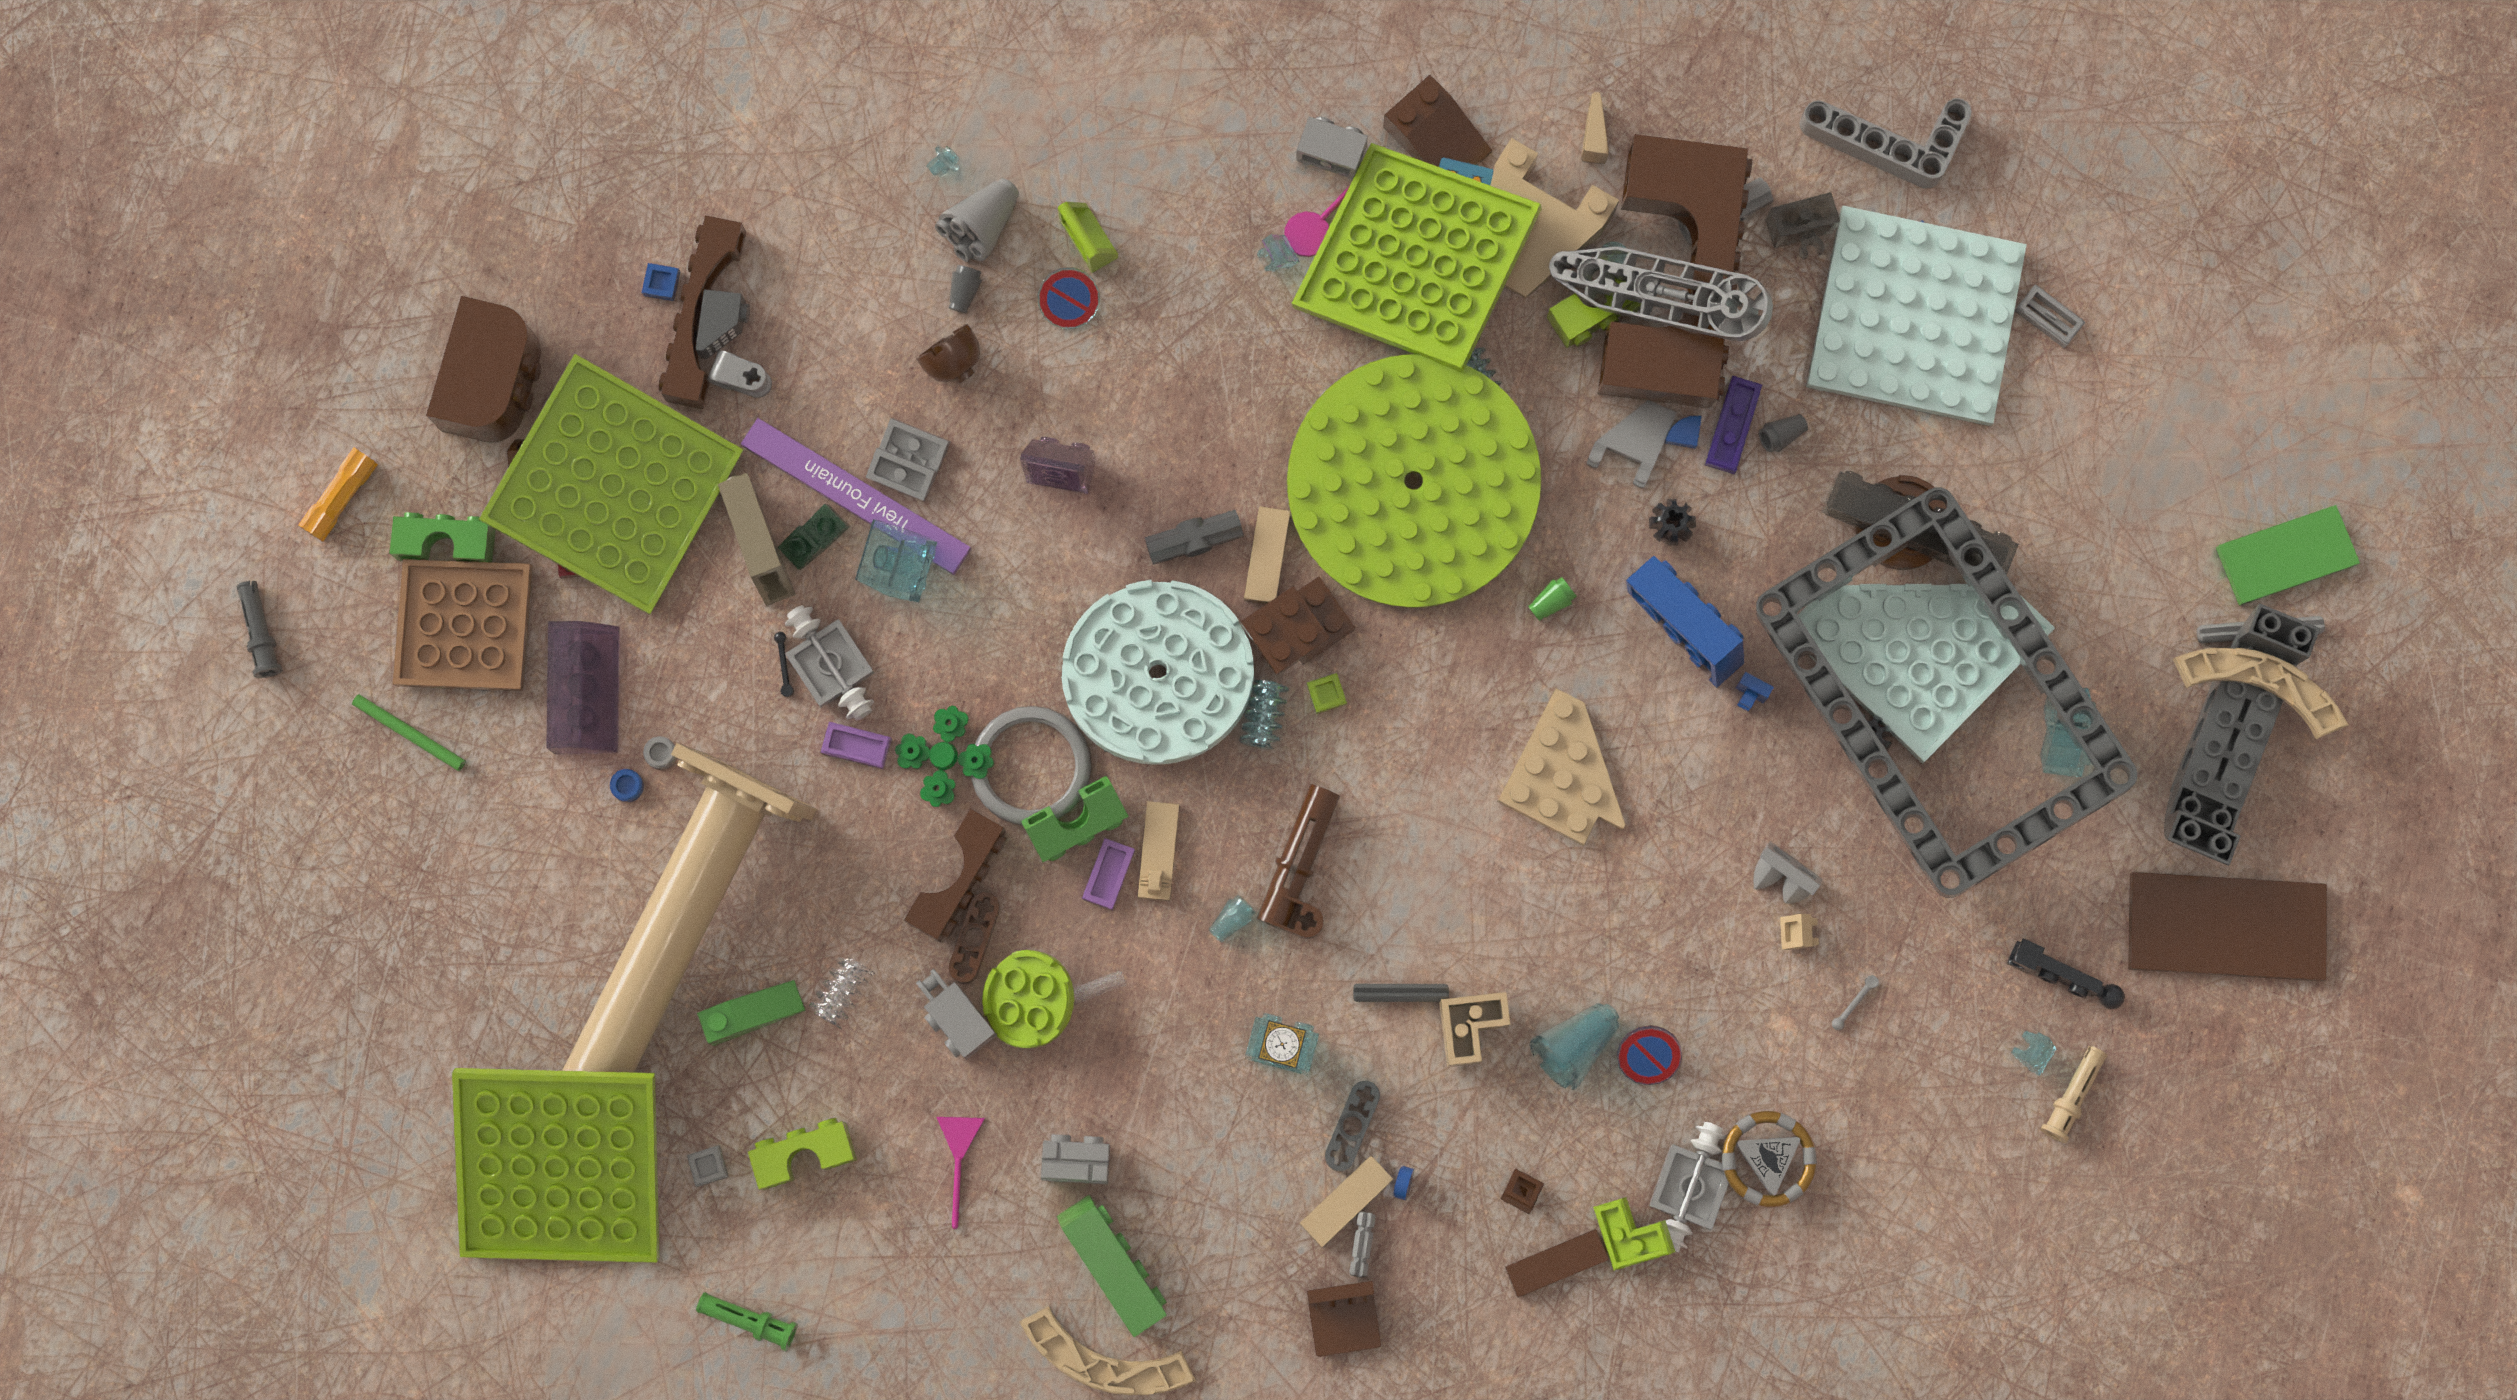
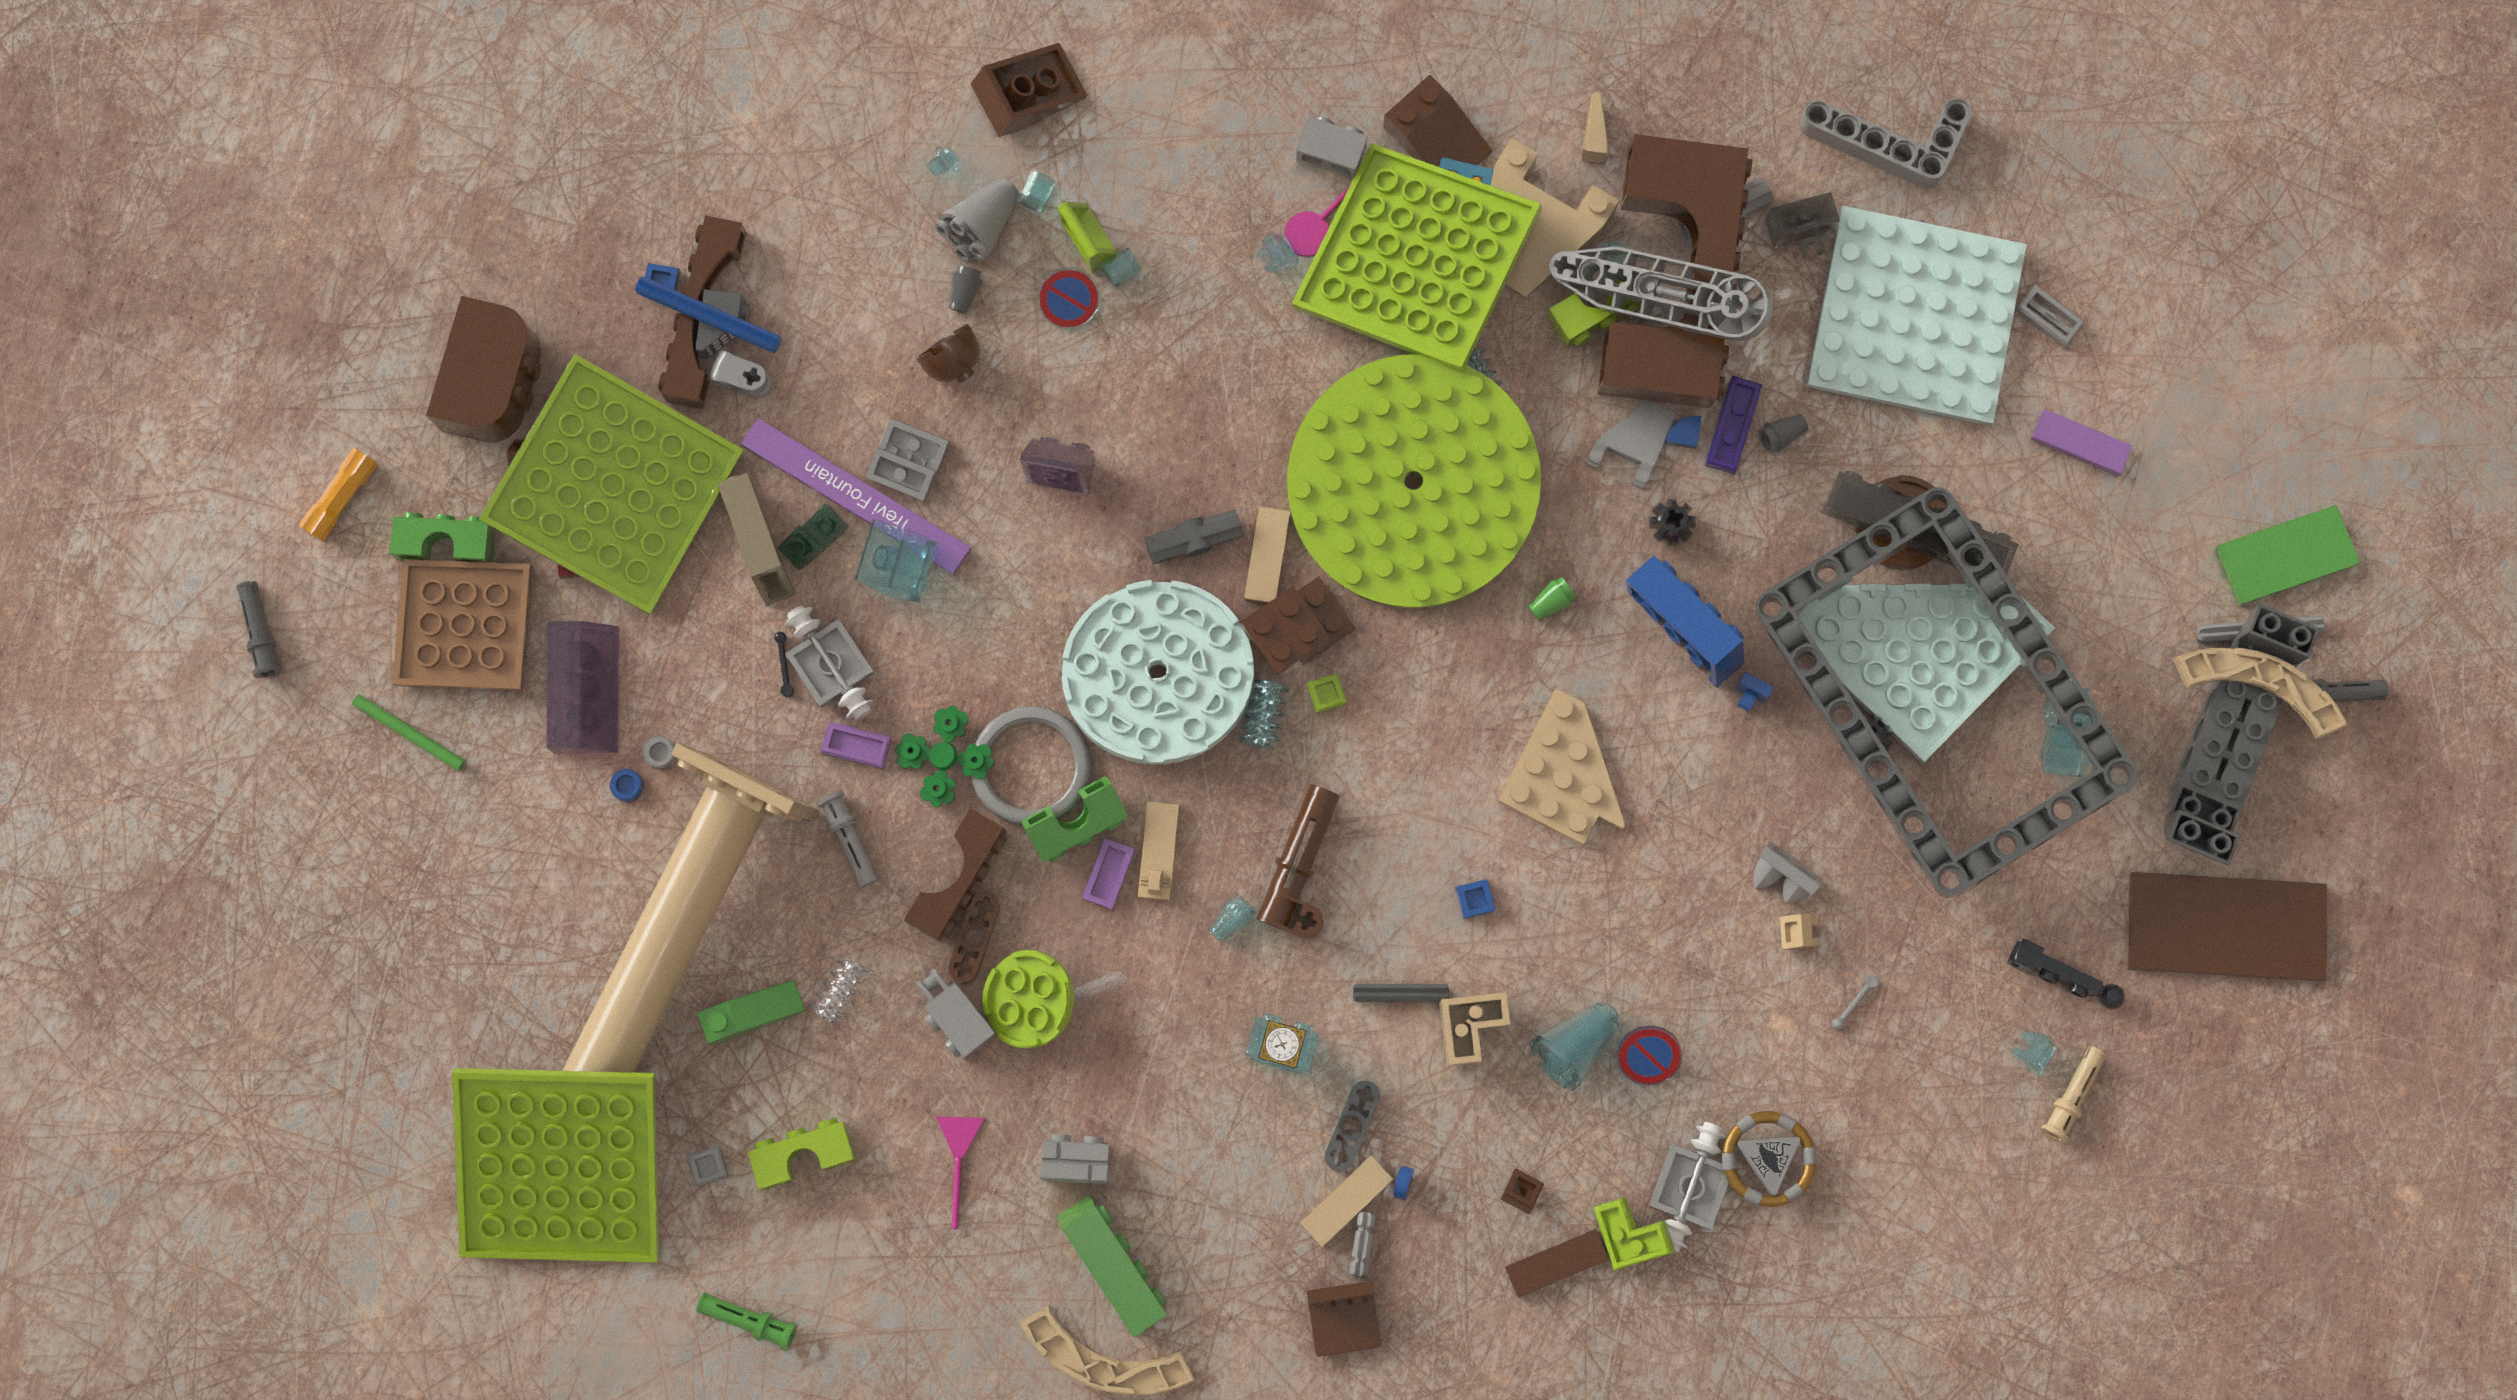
(708, 314): none -> blue axle
(842, 825): none -> light grey pin
(1027, 88): none -> reddish brown slope
(1036, 191): none -> clear light blue piece
(1121, 267): none -> clear light blue piece
(1475, 899): none -> blue tile
(2081, 442): none -> medium lavender tile
(2354, 690): none -> dark grey pin

